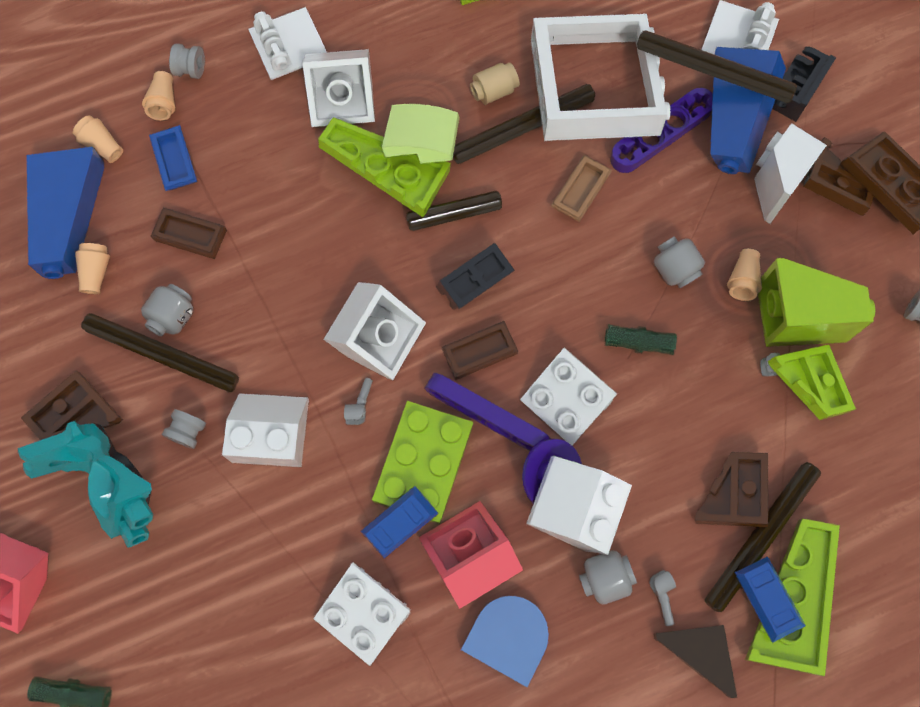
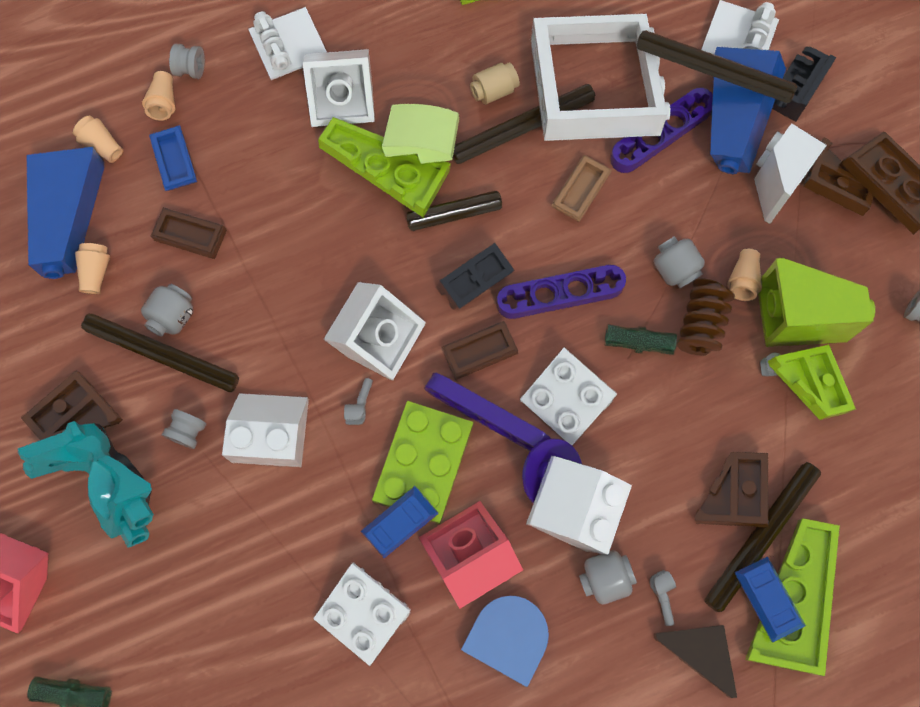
(559, 286): none -> dark purple beam
(704, 316): none -> reddish brown piece

